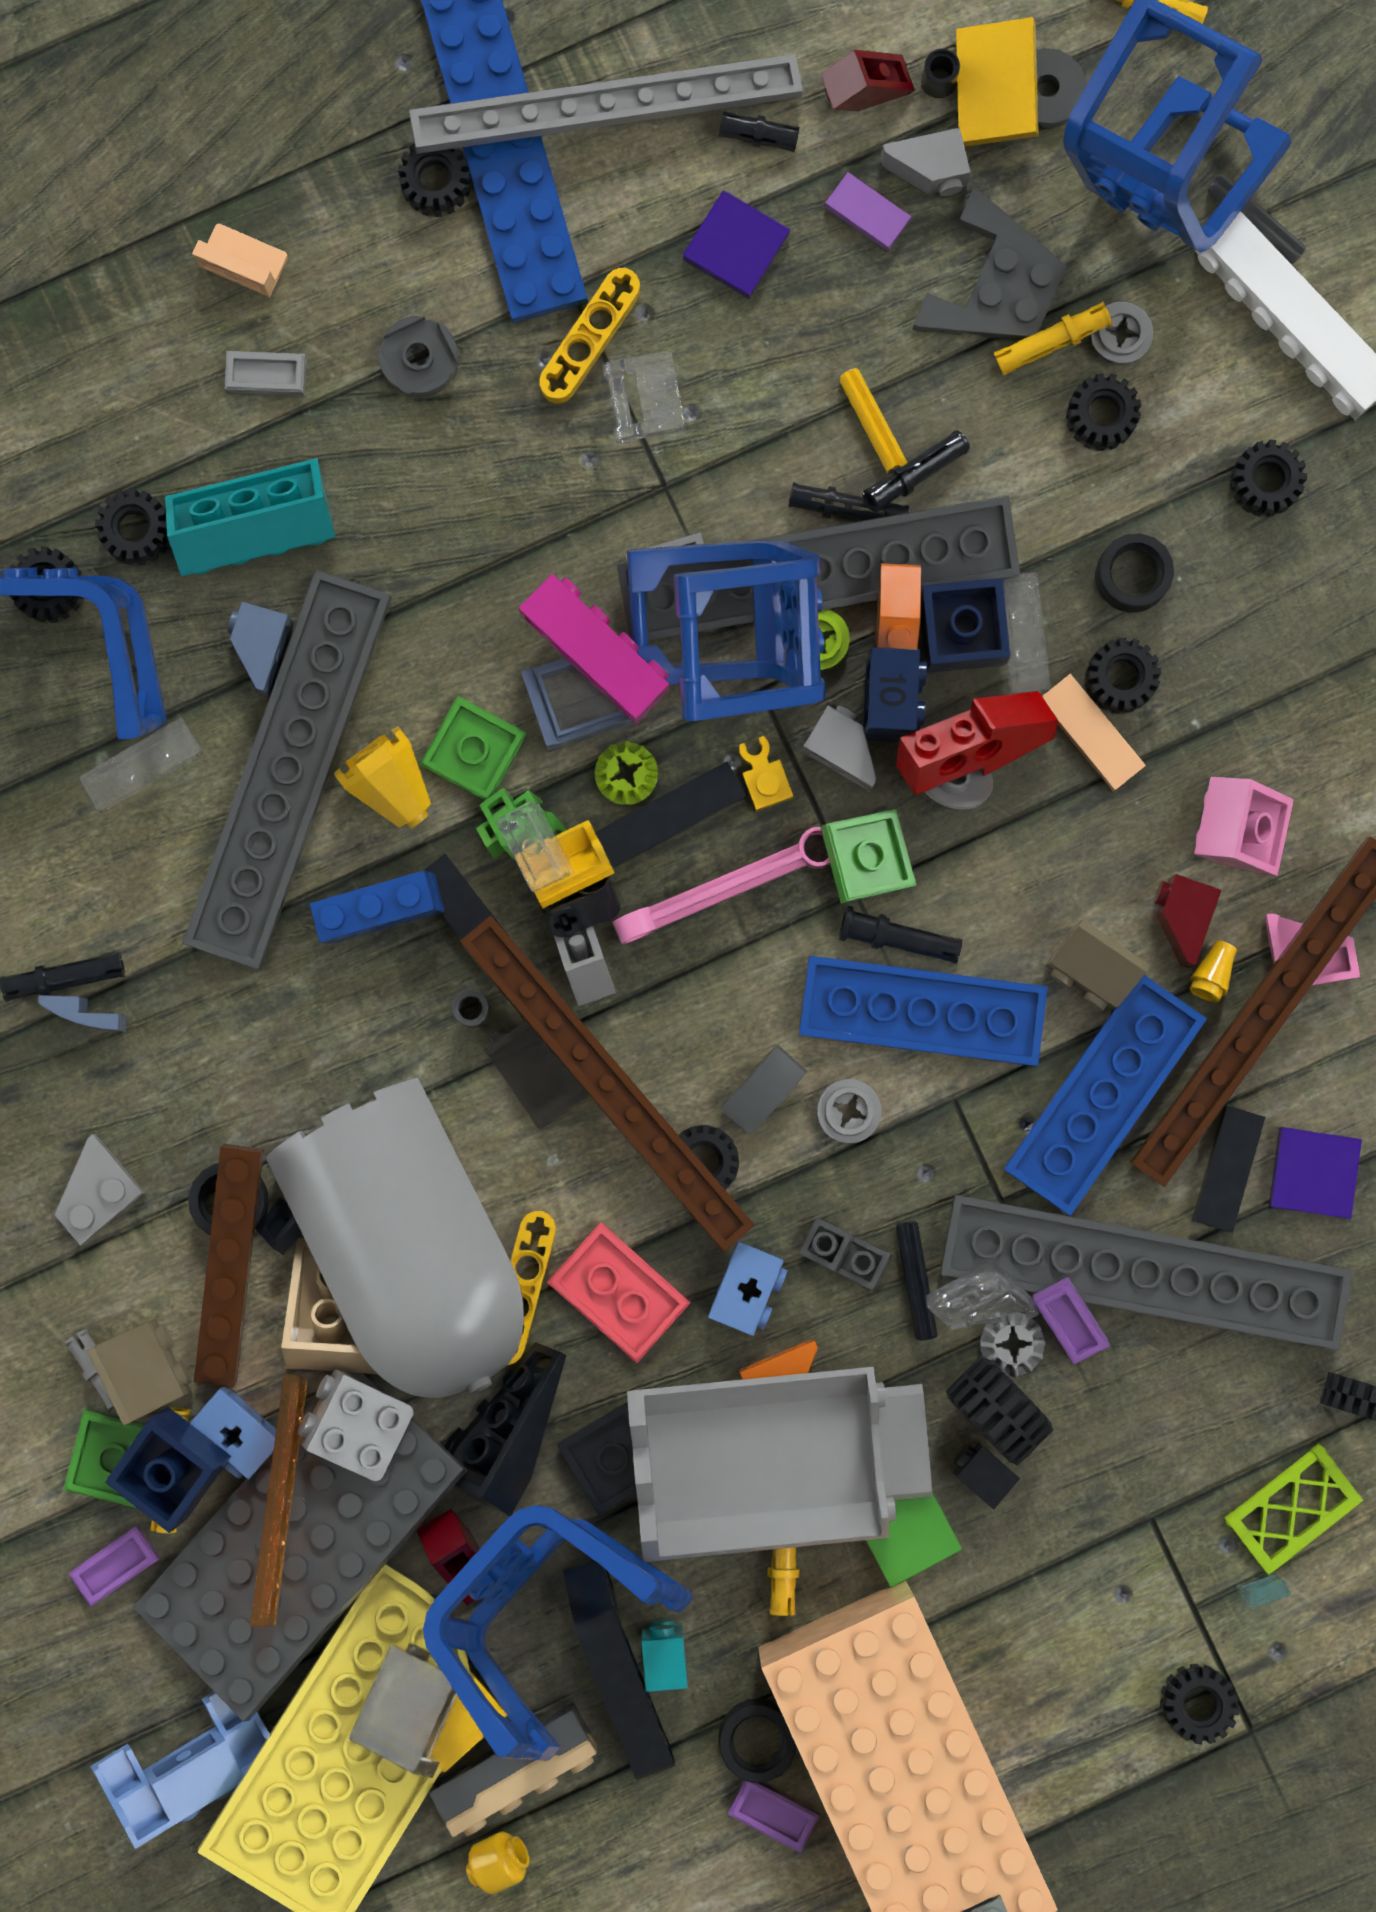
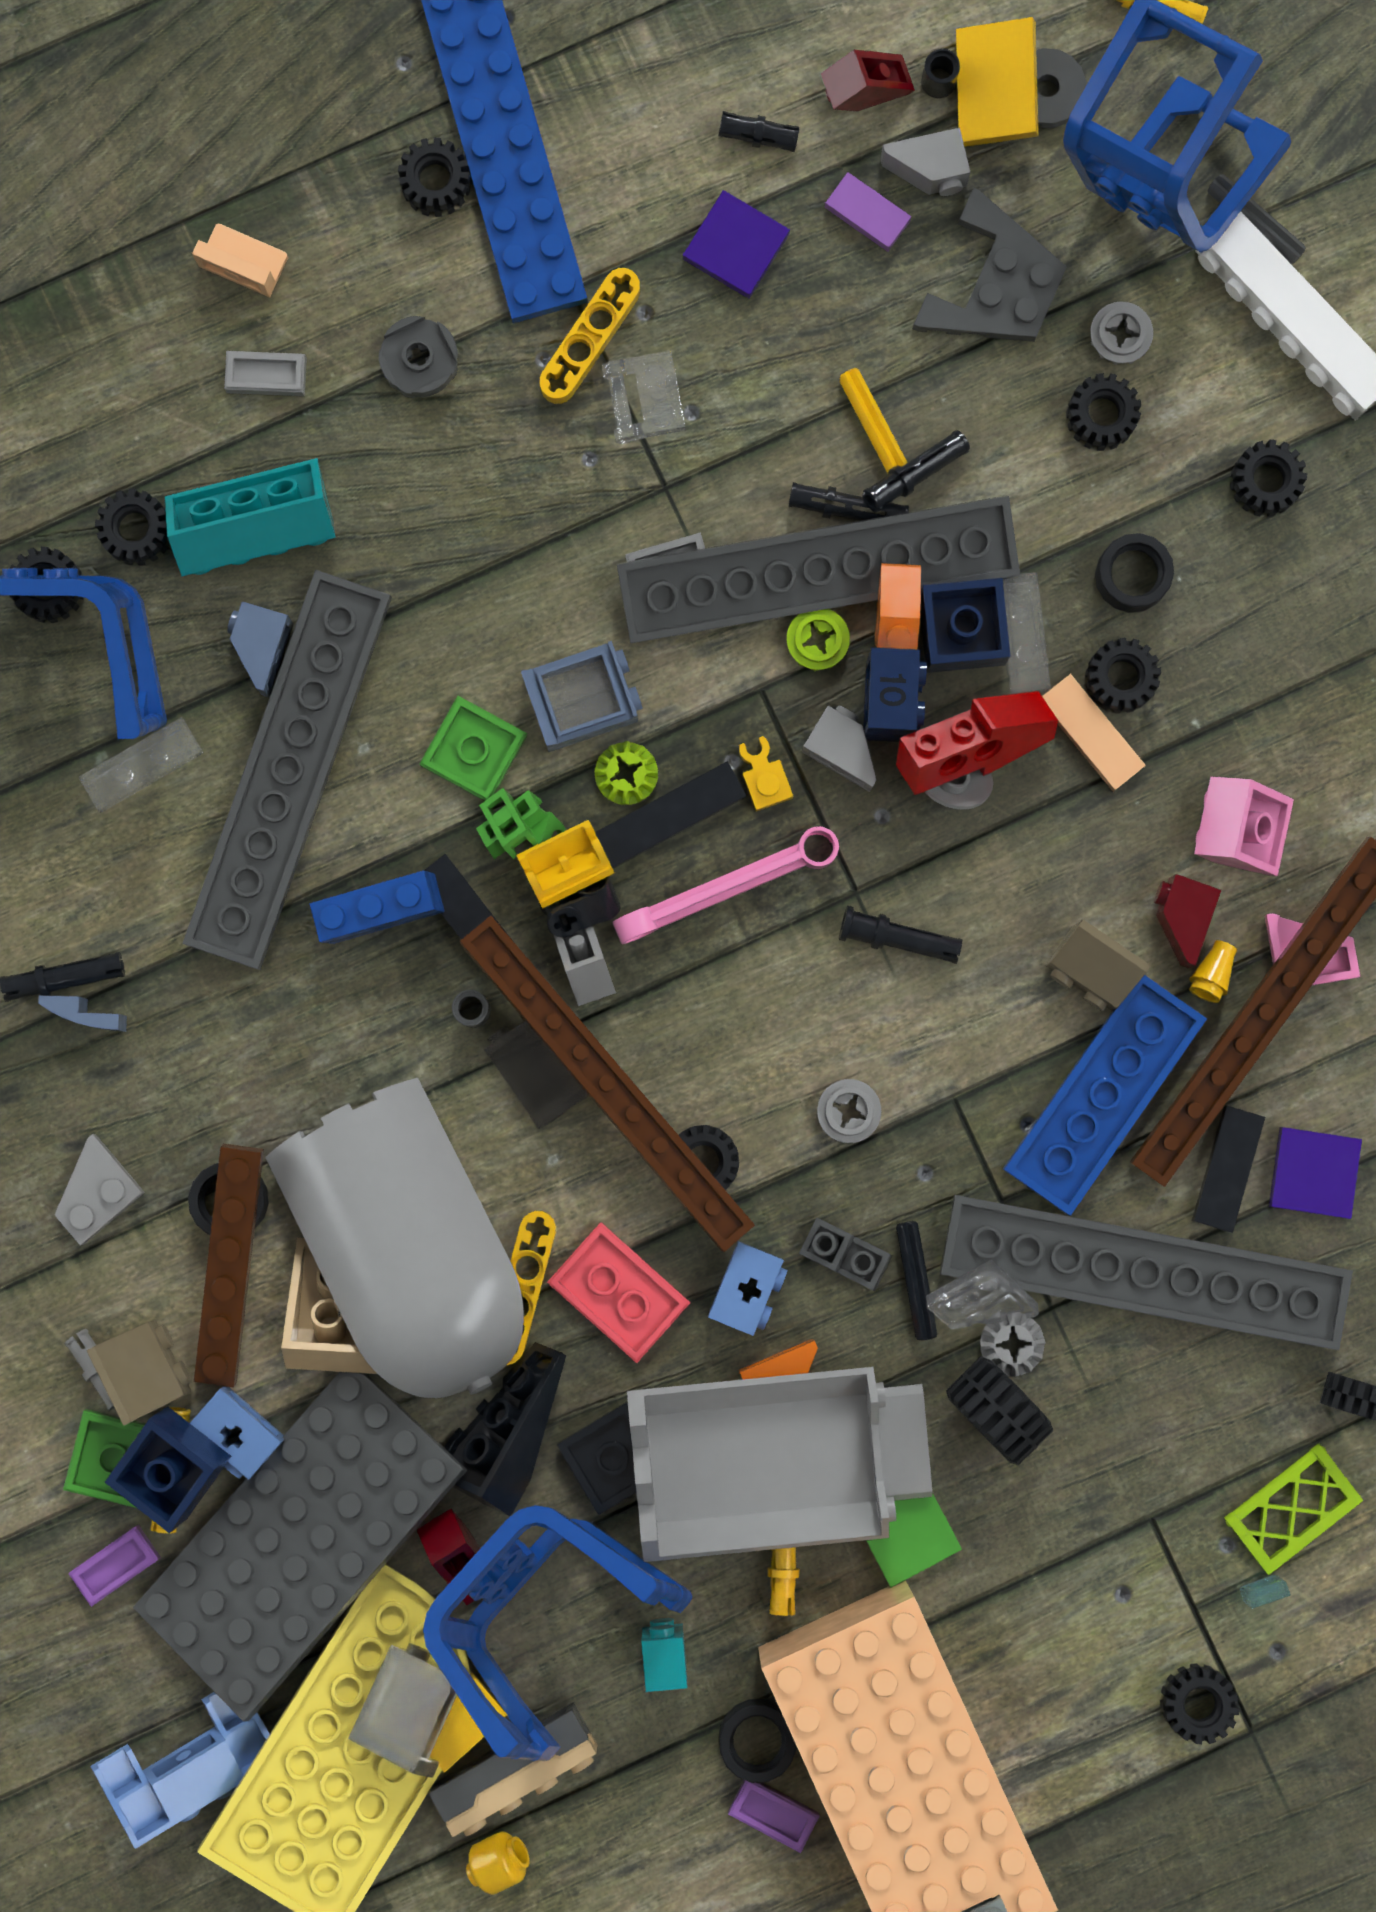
(279, 1227): black plate -> none
(279, 1501): clear orange tile -> none
(354, 1425): light grey bracket -> none
(388, 780): yellow cone -> none
(534, 846): clear slope -> none
(595, 648): dark pink brick -> none
(605, 103): light grey plate -> none
(616, 1669): black beam -> none
(763, 1089): dark grey slope -> none
(782, 615): blue windscreen -> none
(868, 856): bright green tile -> none
(923, 1011): blue plate -> none
(984, 1474): black brick -> none
(1059, 335): yellow pin -> none
(1071, 1320): medium lavender tile -> none

